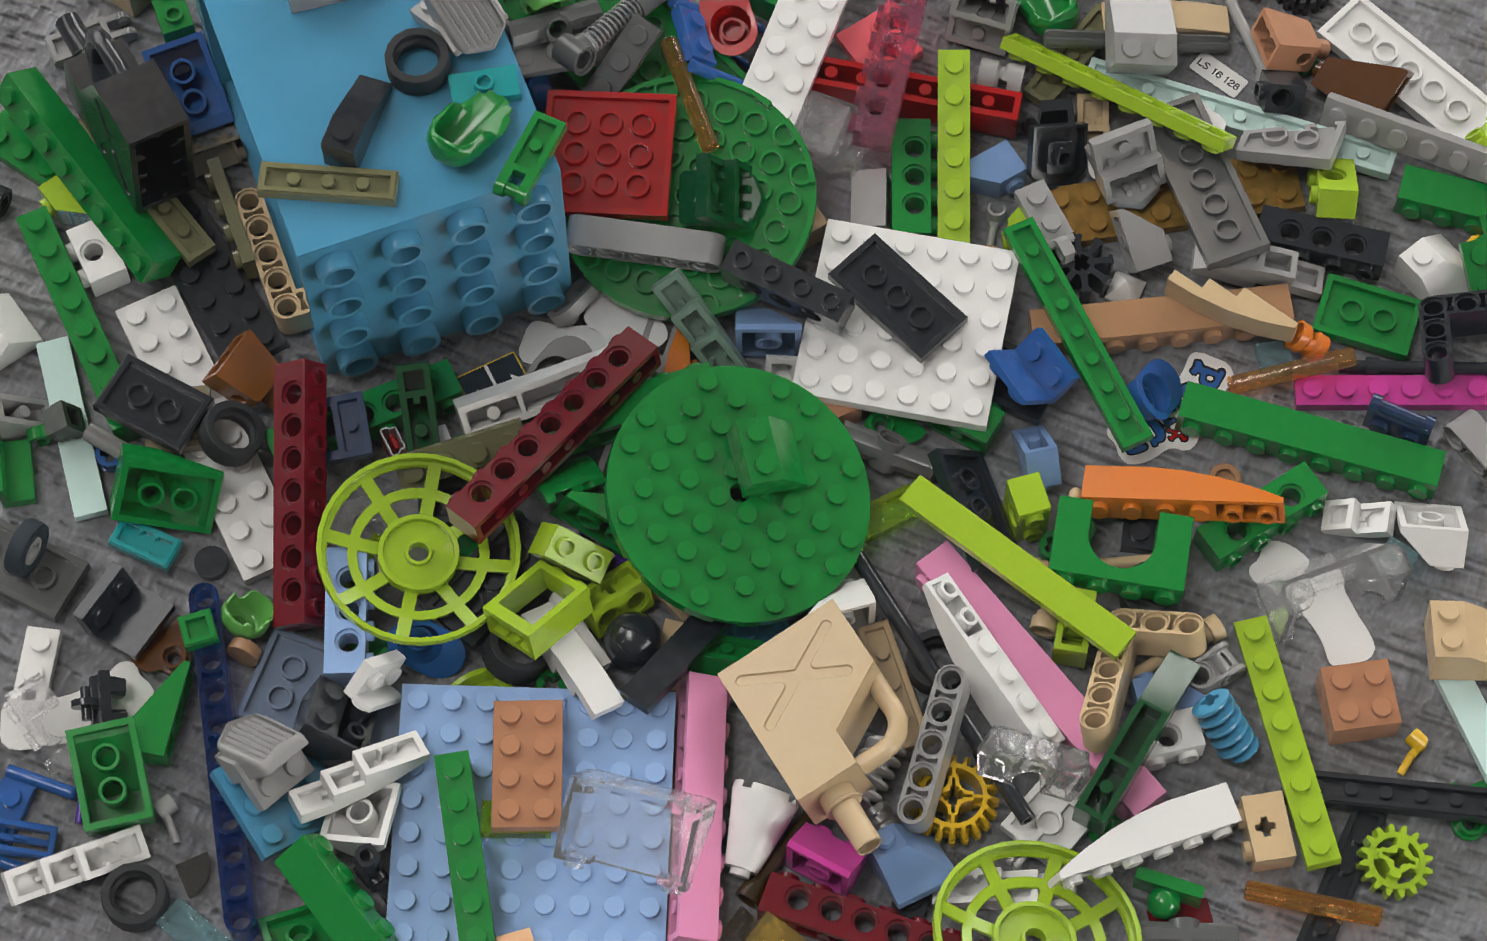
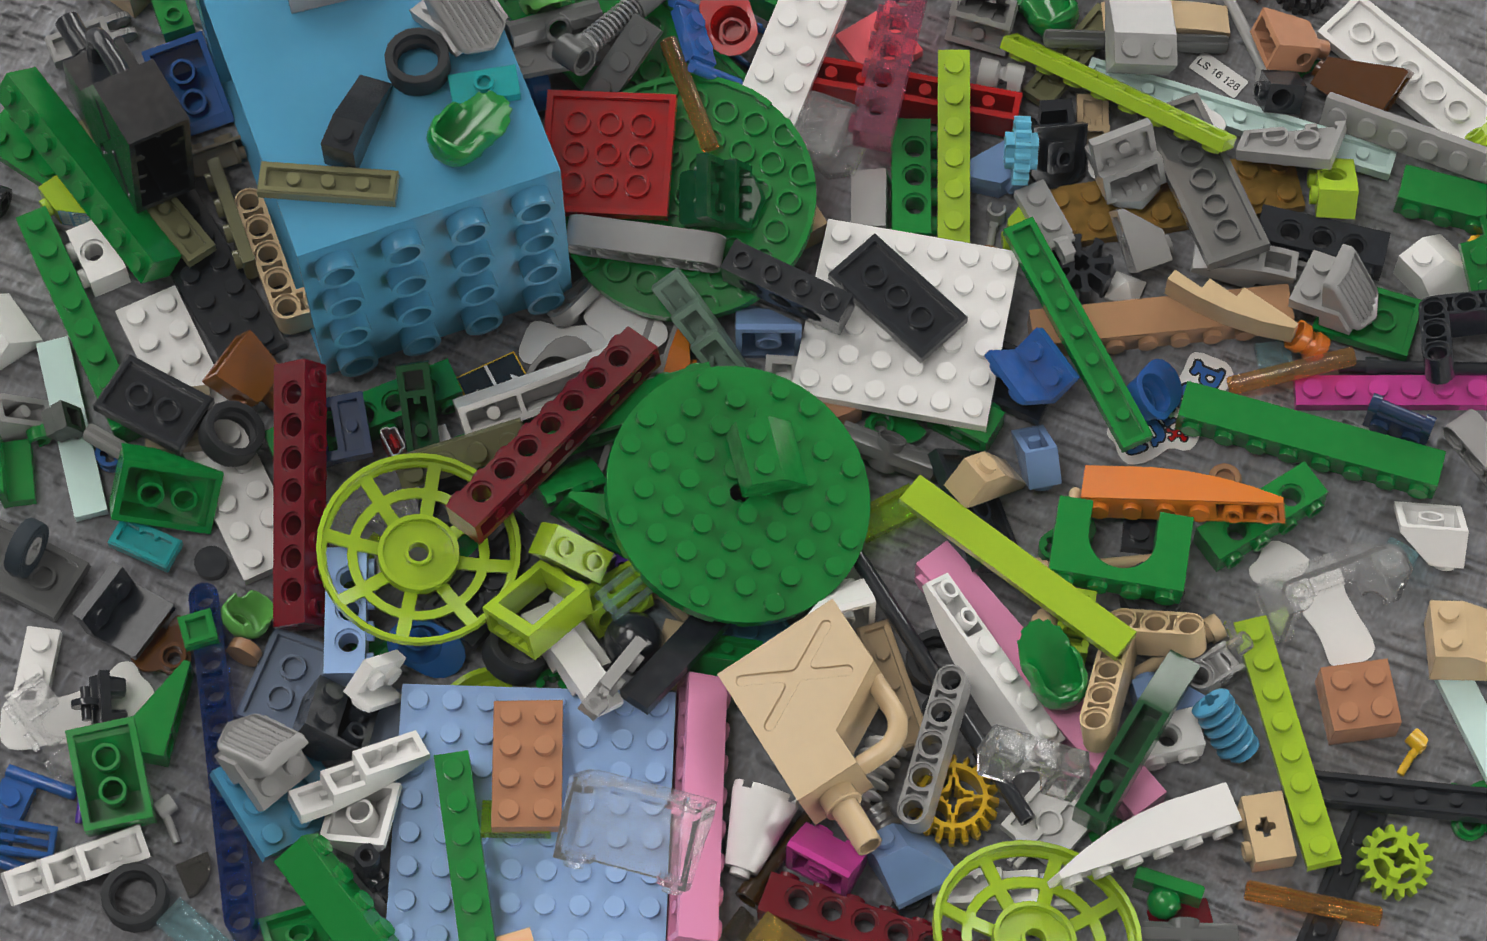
(530, 157): green plate -> none
(609, 604): none -> clear light blue tile
(611, 682): none -> light grey hinge
(982, 479): none -> tan slope
(1021, 150): none -> medium azure gear
(1027, 507): lime brick -> none
(1052, 665): none -> green hair
(1239, 641): none -> clear hand
(1337, 291): none -> light grey piece
(1355, 519): white slope -> none

